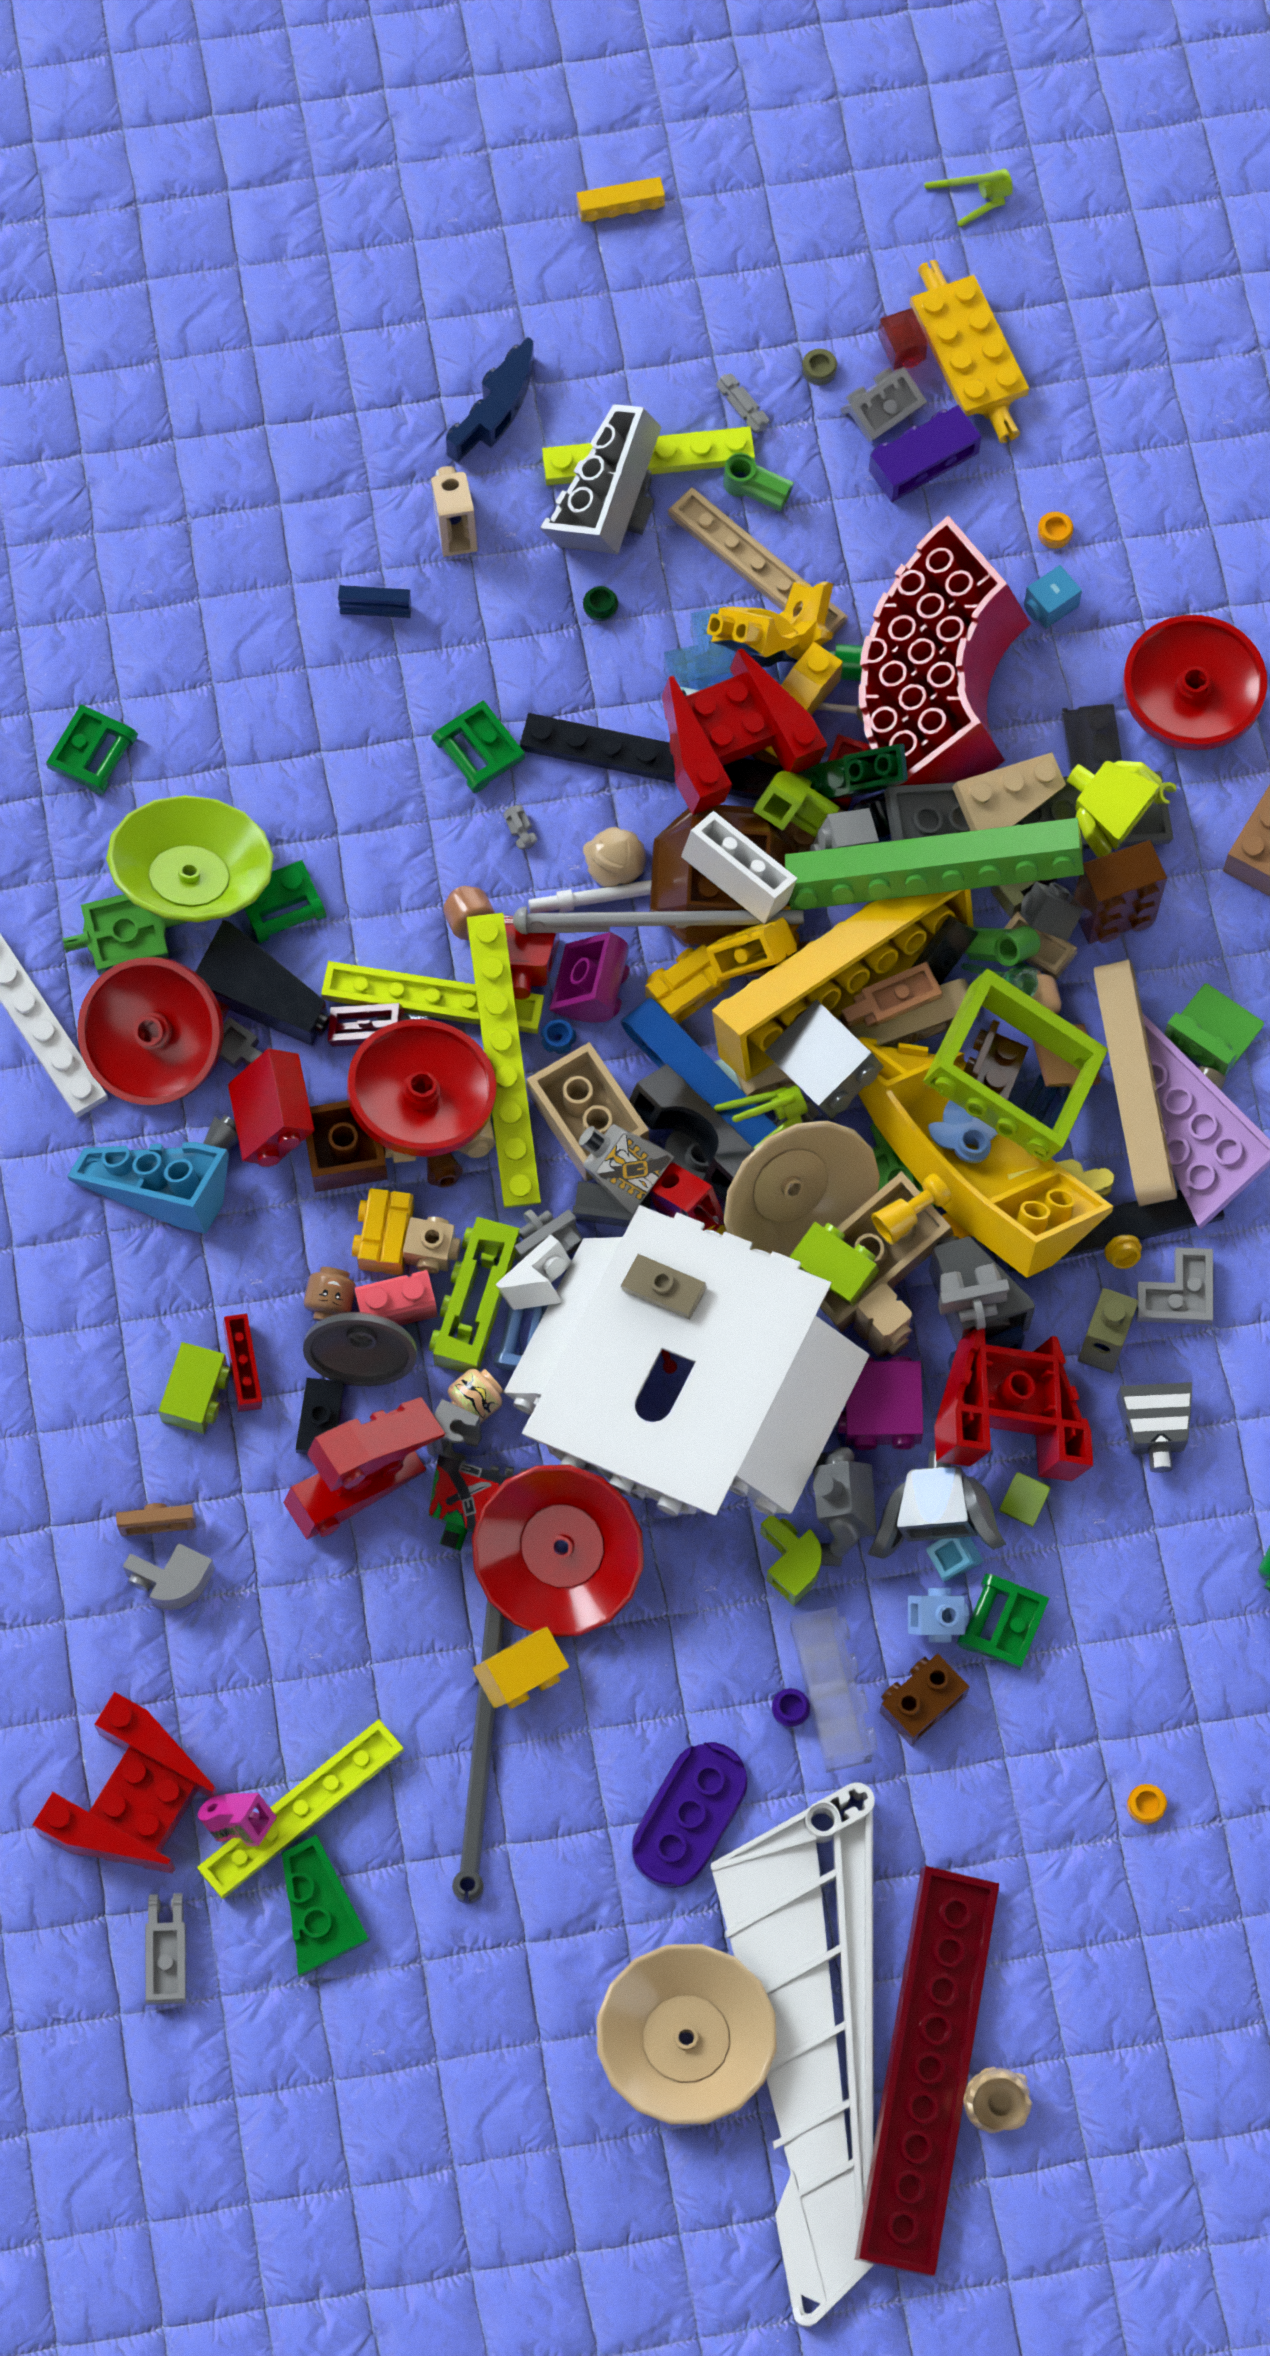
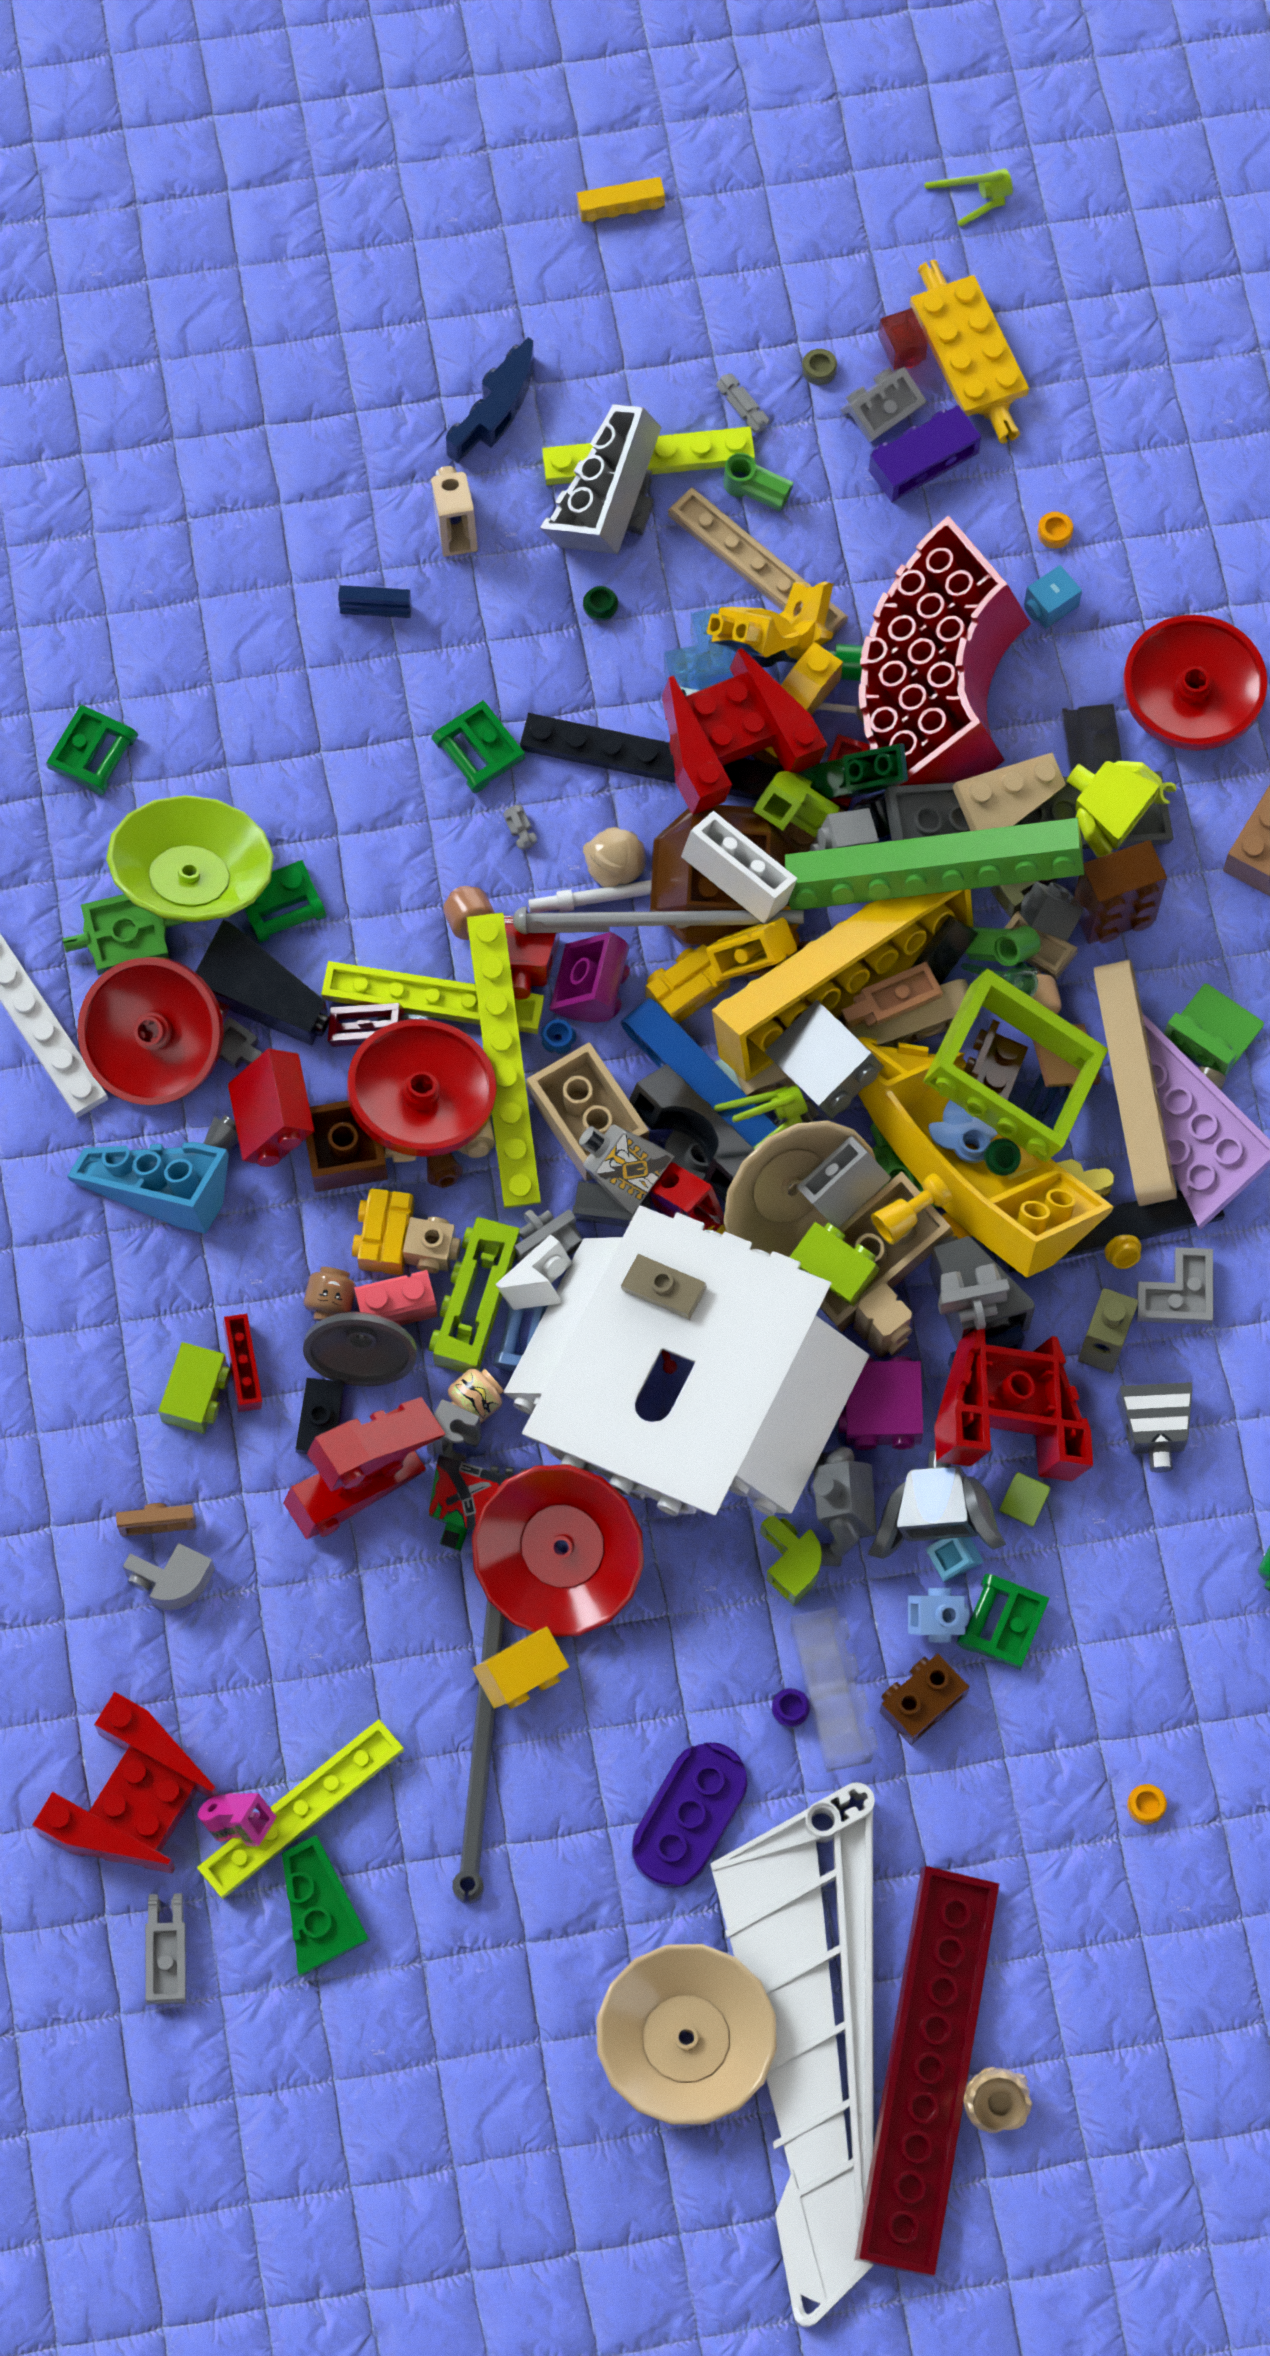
(844, 1182): none -> light grey brick
(1002, 1157): none -> dark green plate

